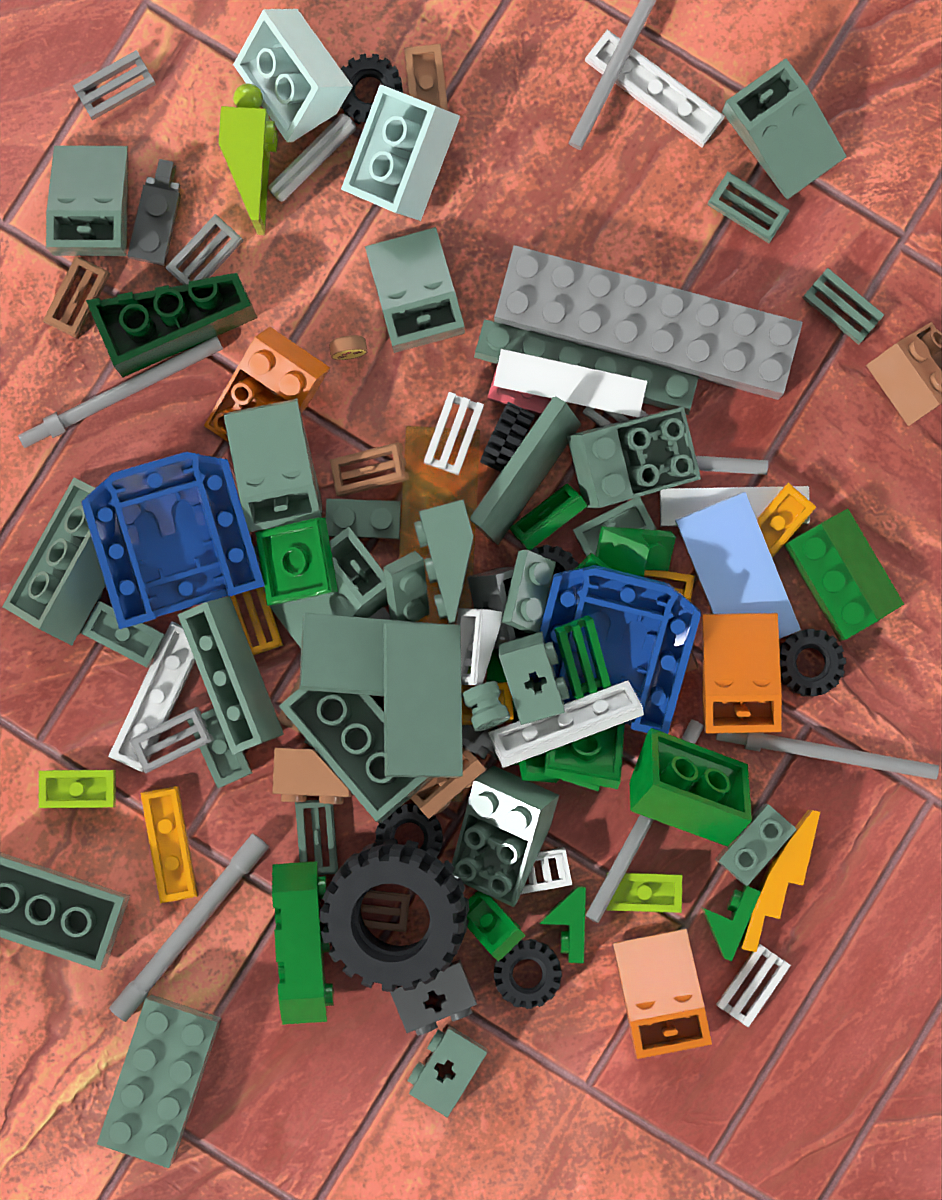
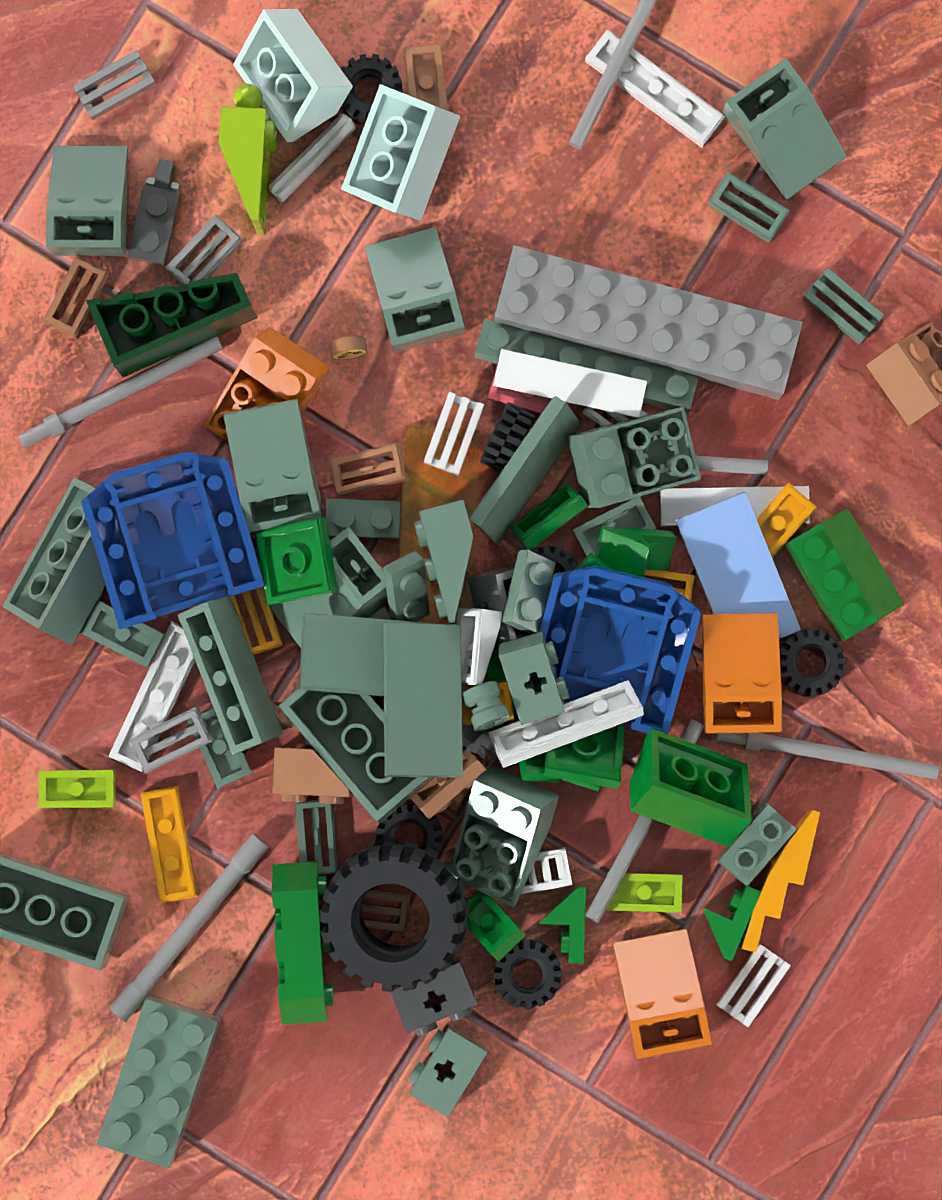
(591, 683): green tile -> none

